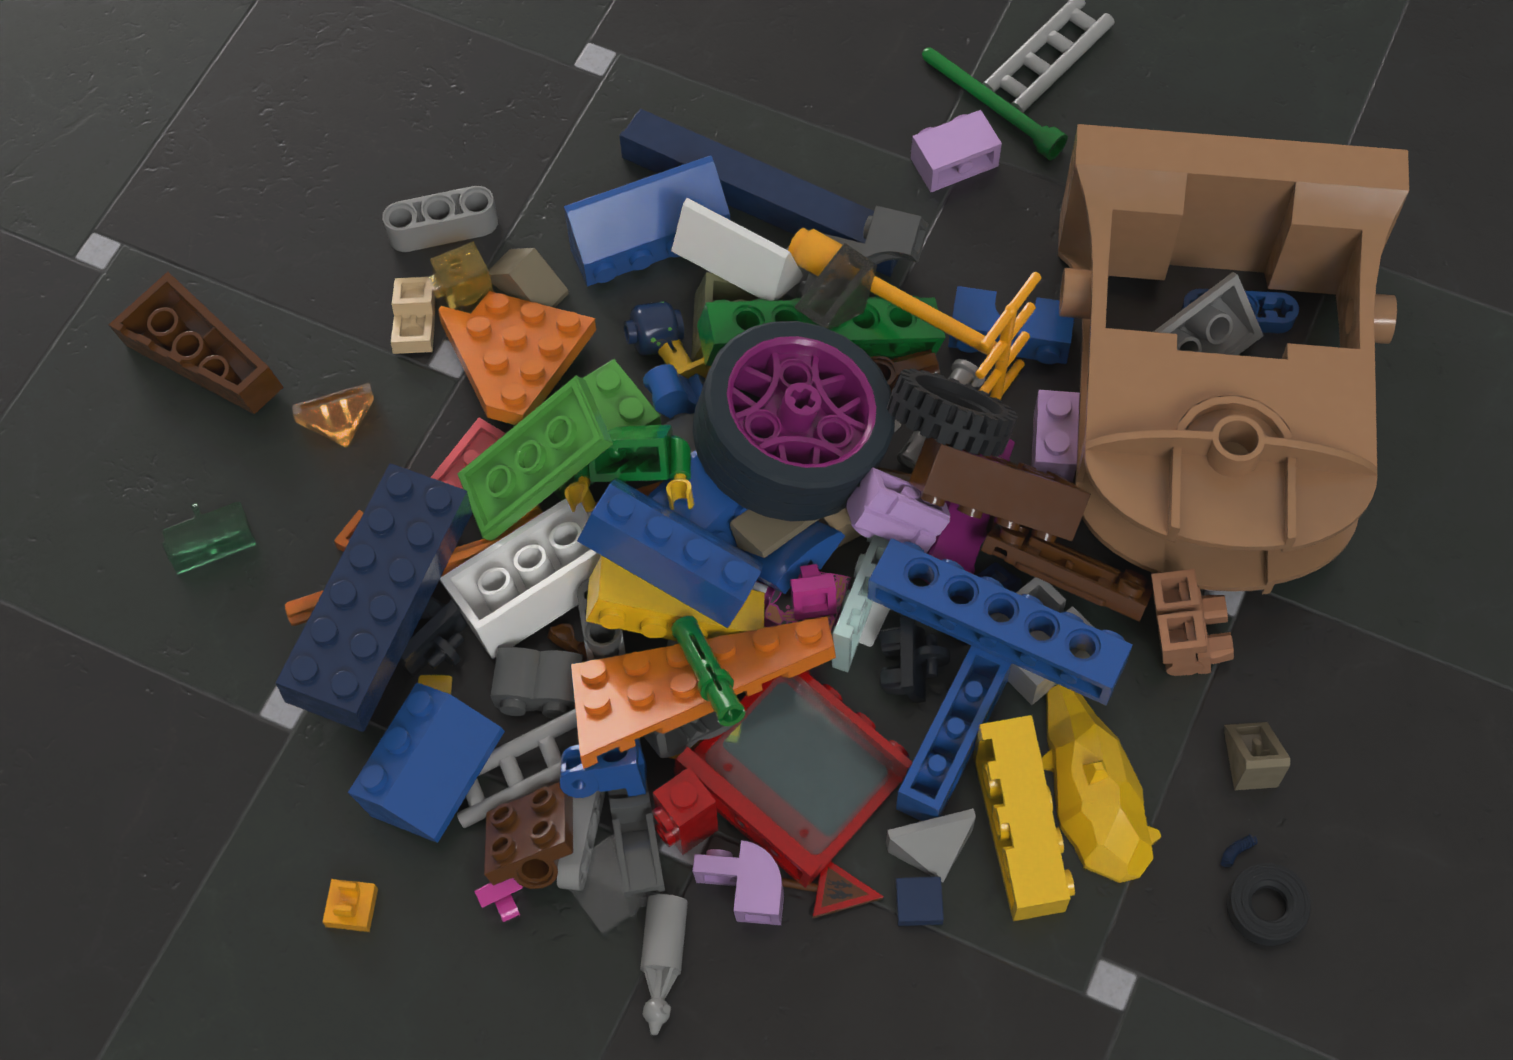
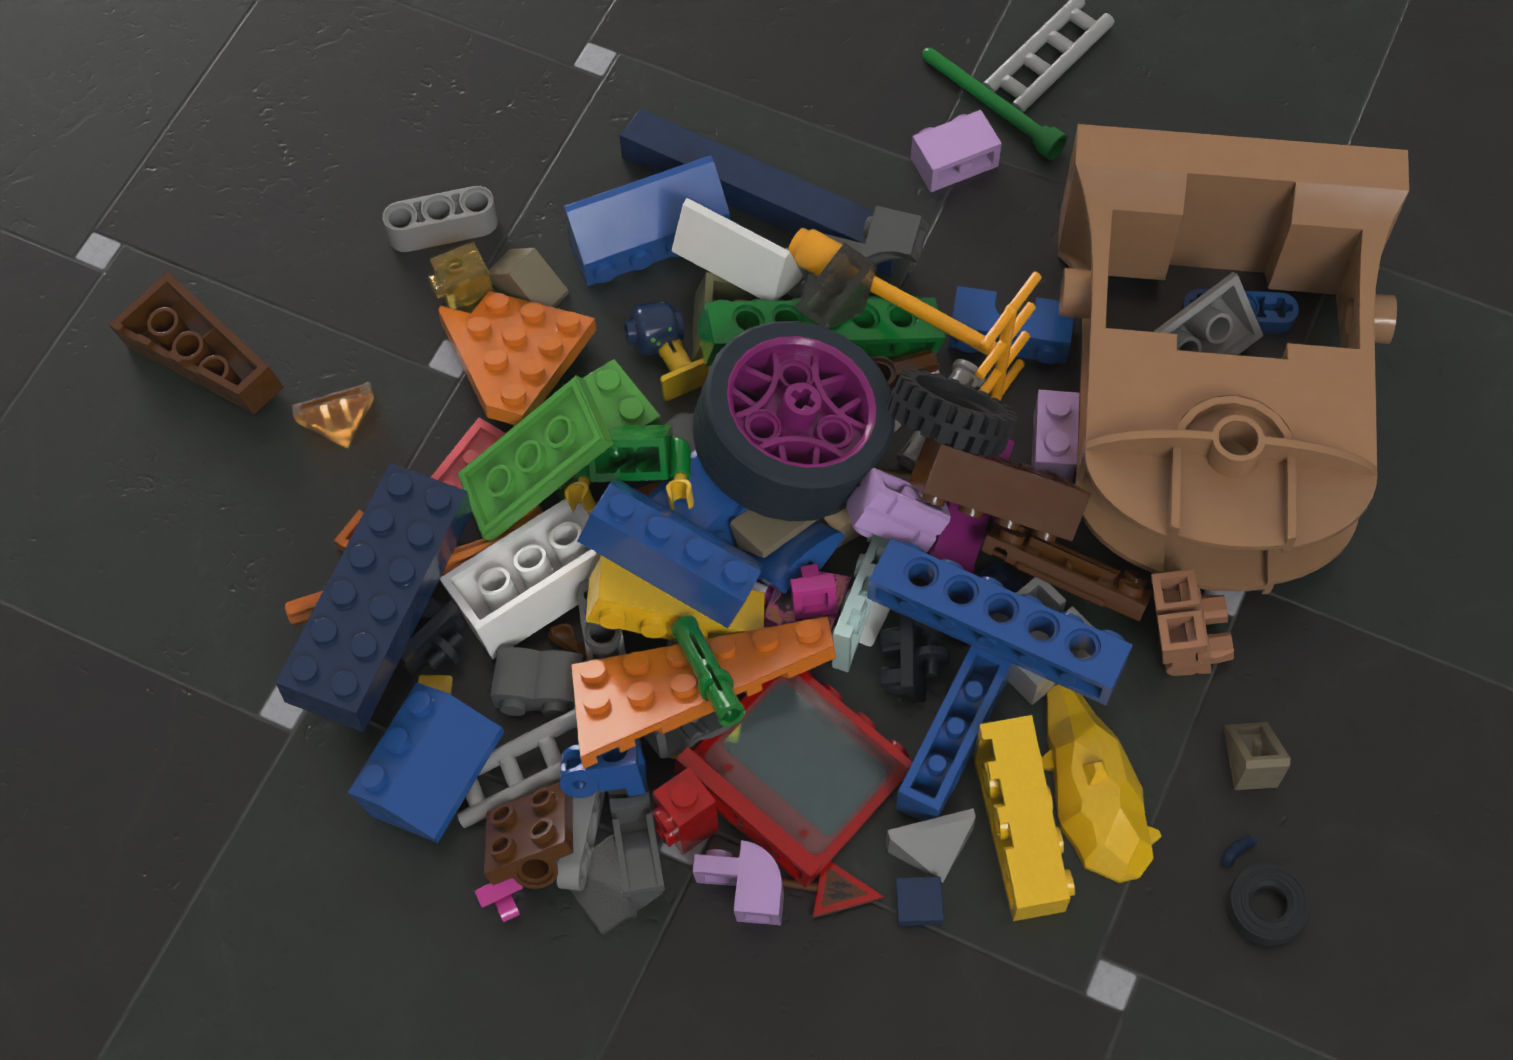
(207, 537): clear green panel -> none
(350, 905): light orange tile -> none
(413, 315): tan slope -> none
(662, 953): light grey wheel -> none
(672, 391): blue leg -> none

